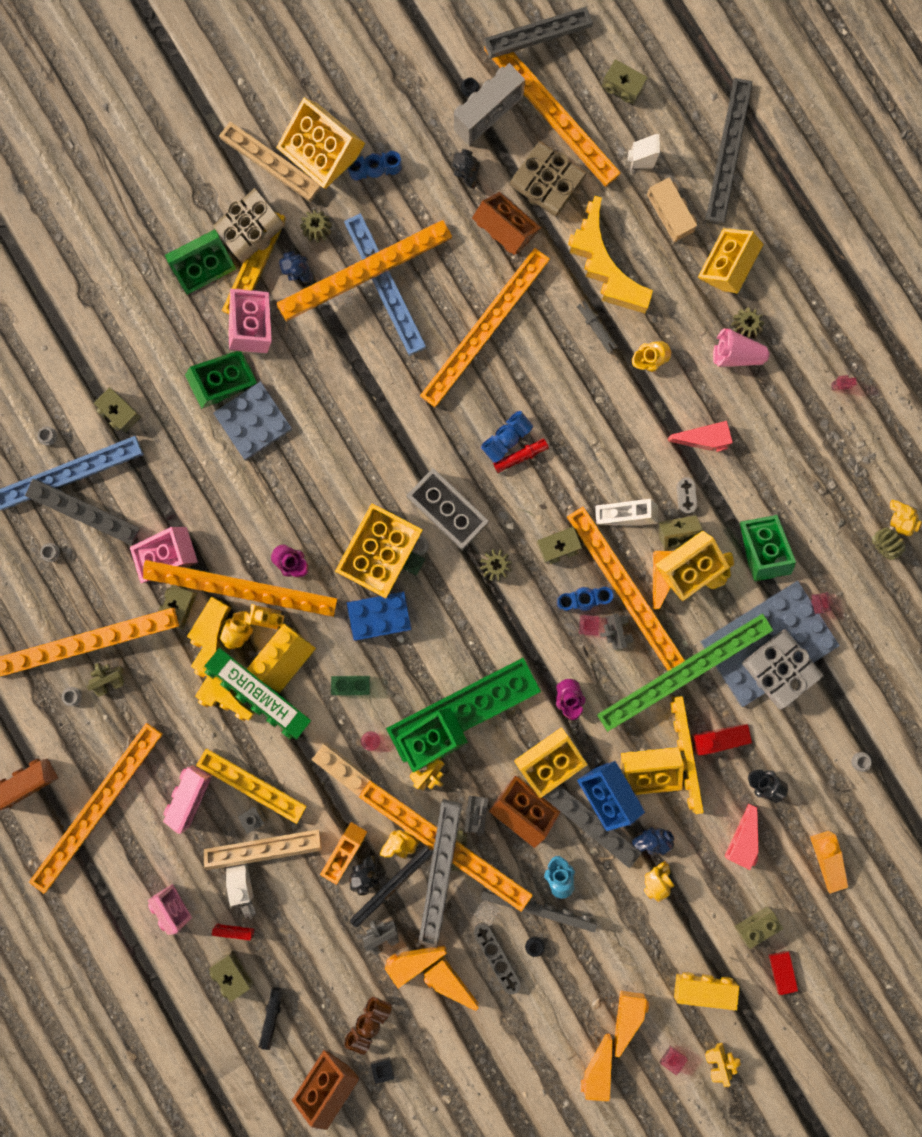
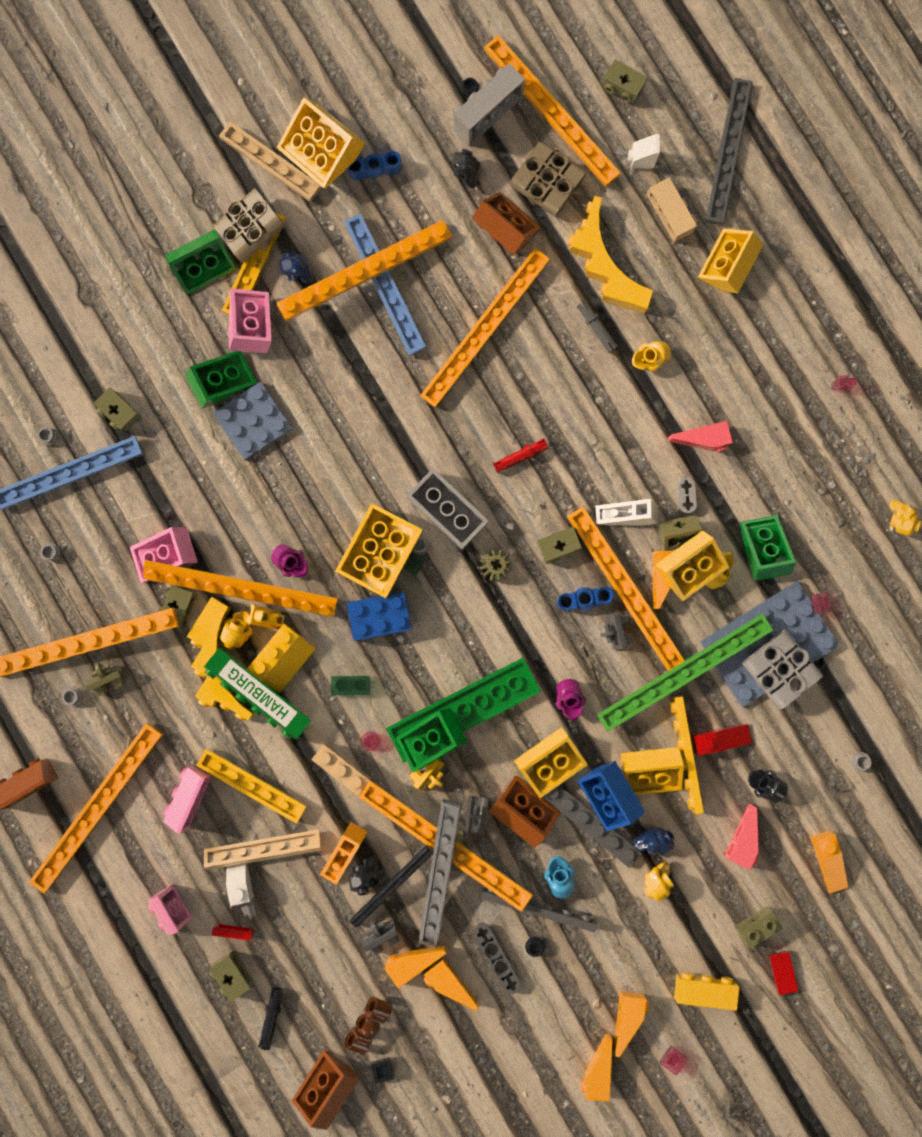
(82, 511): dark grey plate -> none
(253, 818): dark grey brick -> none
(316, 218): olive gear -> none
(400, 843): yellow head -> none
(507, 436): blue piece -> none
(538, 32): dark grey plate -> none
(589, 625): clear pink plate -> none
(723, 1073): yellow hips -> none
(738, 350): bright pink cone -> none
(752, 318): olive gear -> none
(888, 543): olive gear -> none

